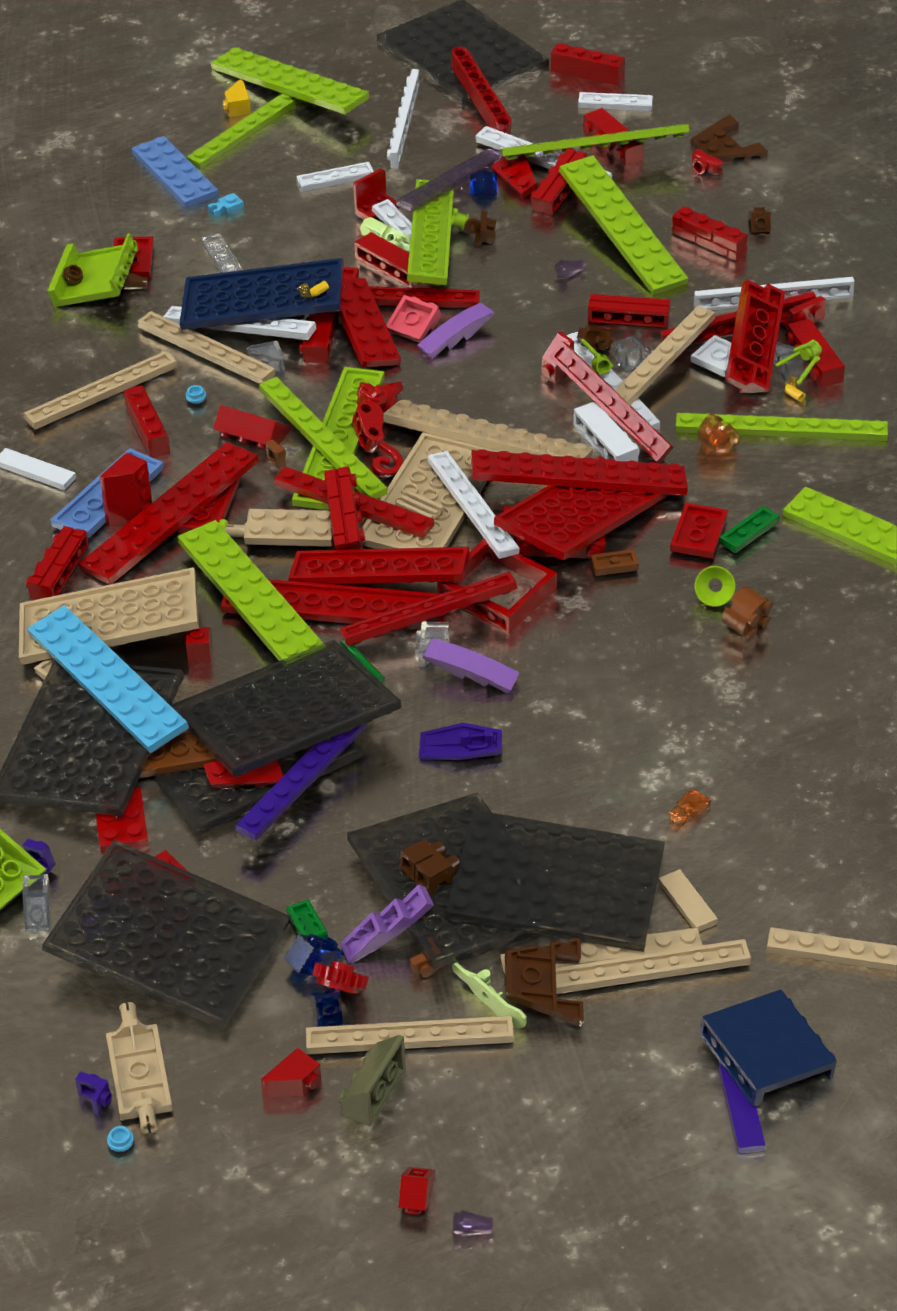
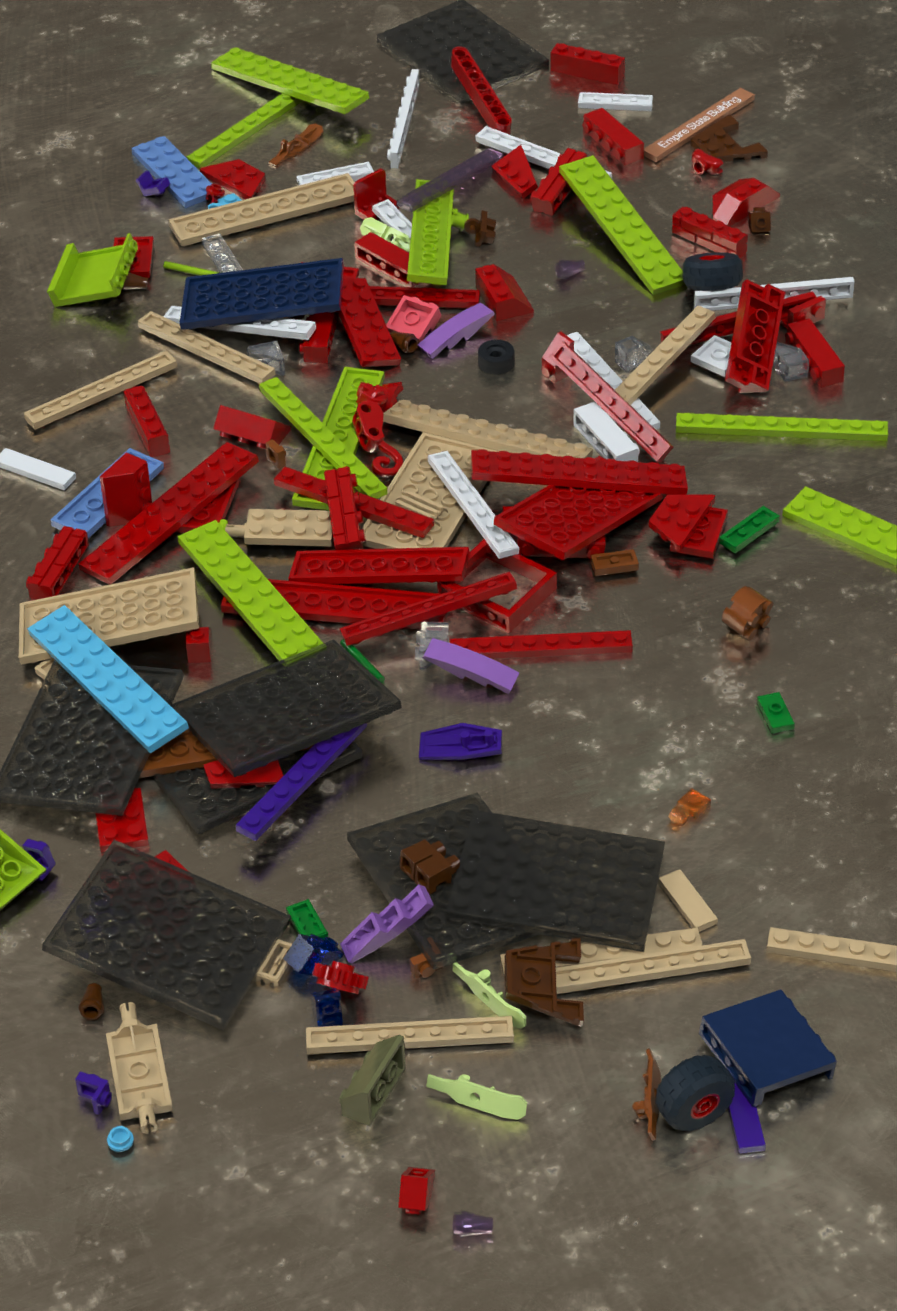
(37, 903): clear slope -> none
(73, 274): reddish brown plate -> none
(92, 1003): none -> reddish brown cone
(152, 186): none -> dark purple bracket
(187, 269): none -> lime bar
(195, 394): medium azure plate -> none
(214, 192): none -> red plate
(236, 177): none -> red wing
(237, 100): yellow slope -> none
(263, 209): none -> tan plate
(270, 977): none -> tan tile
(292, 1076): red slope -> none
(298, 144): none -> dark orange piece
(315, 291): arm -> none
(405, 341): none -> reddish brown cone
(483, 182): clear blue panel -> none
(490, 1100): none -> yellowish green piece
(496, 357): none -> black tyre
(501, 293): none -> red slope
(549, 644): none -> red plate
(587, 142): lime plate -> none
(596, 336): reddish brown hips -> none
(600, 363): lime plant -> none
(629, 310): red brick -> none
(647, 1107): none -> dark orange piece
(680, 516): none -> red wing
(695, 1093): none -> black wheel
(697, 124): none -> nougat tile
(711, 597): lime piece -> none
(712, 271): none -> black wheel
(717, 437): clear orange cylinder -> none
(737, 199): none -> red wedge
(775, 712): none -> green plate
(792, 390): yellow arm -> none
(808, 352): lime plant -> none

